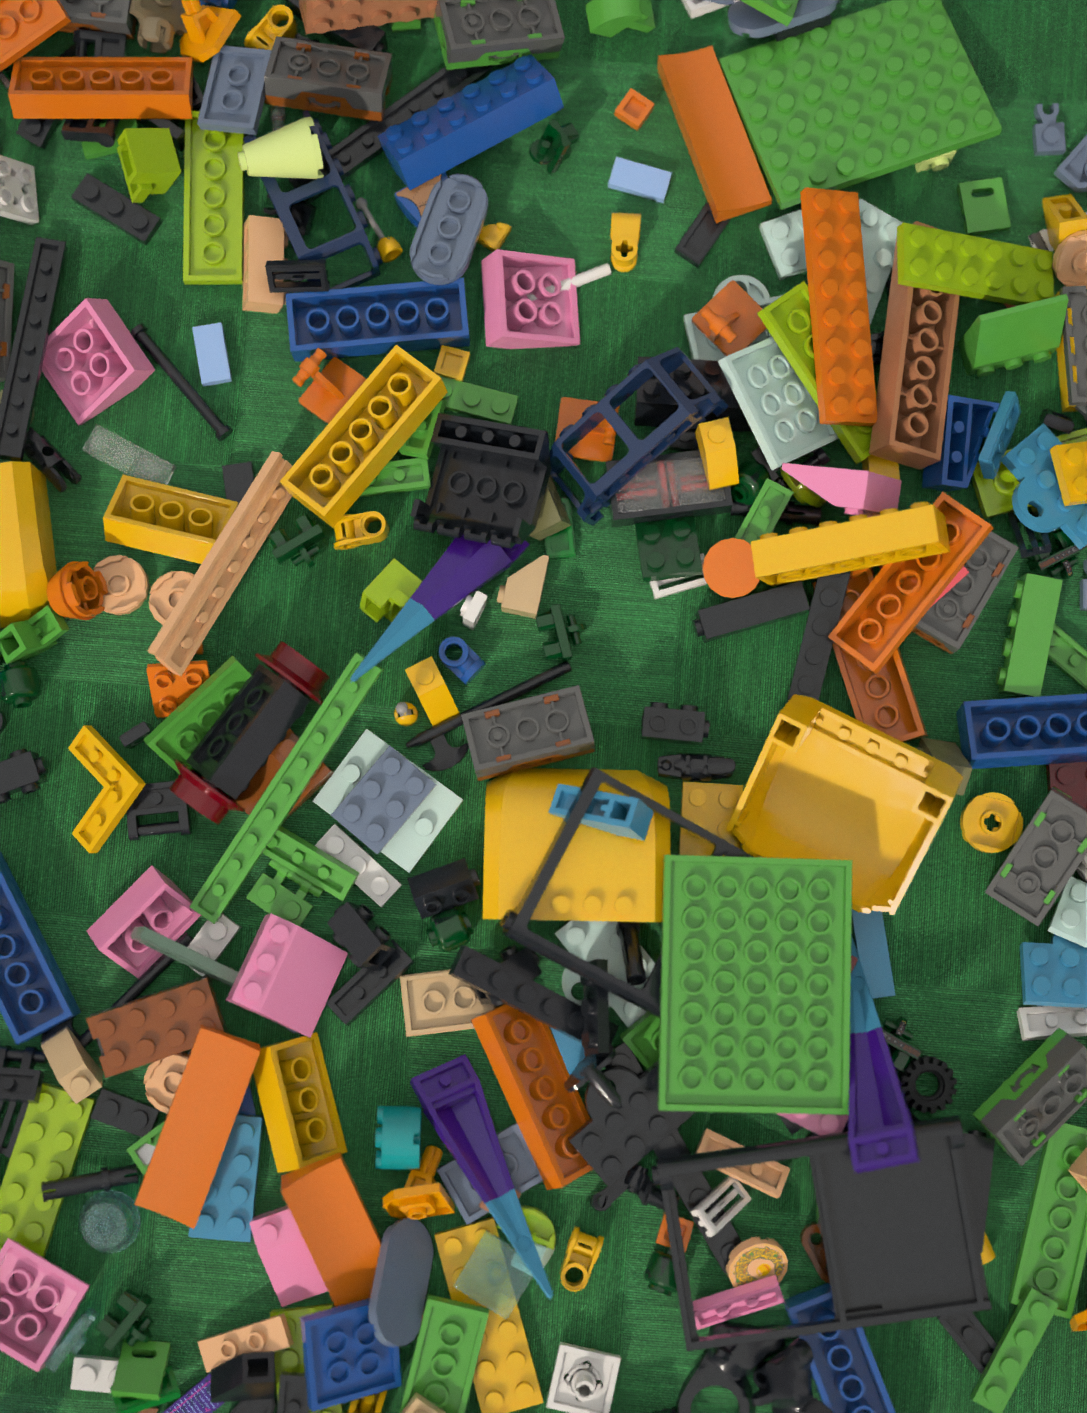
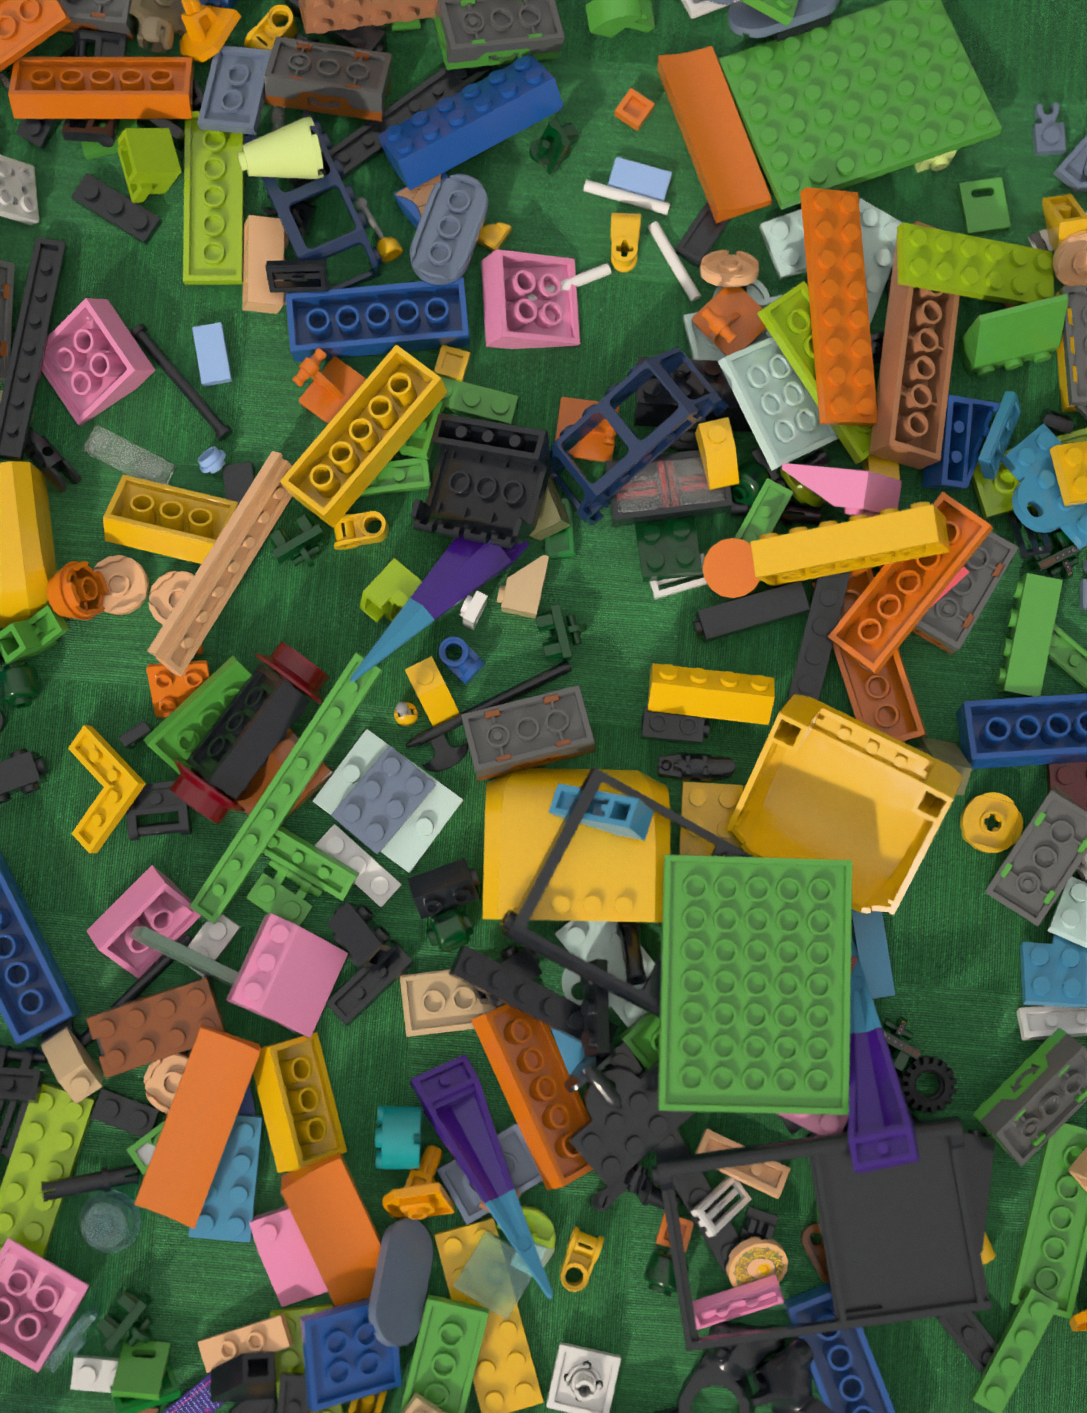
(211, 460): none -> light blue plate
(626, 197): none -> white bar
(674, 261): none -> white bar
(710, 693): none -> yellow slope
(729, 270): none -> light nougat tile
(758, 1223): none -> black tile

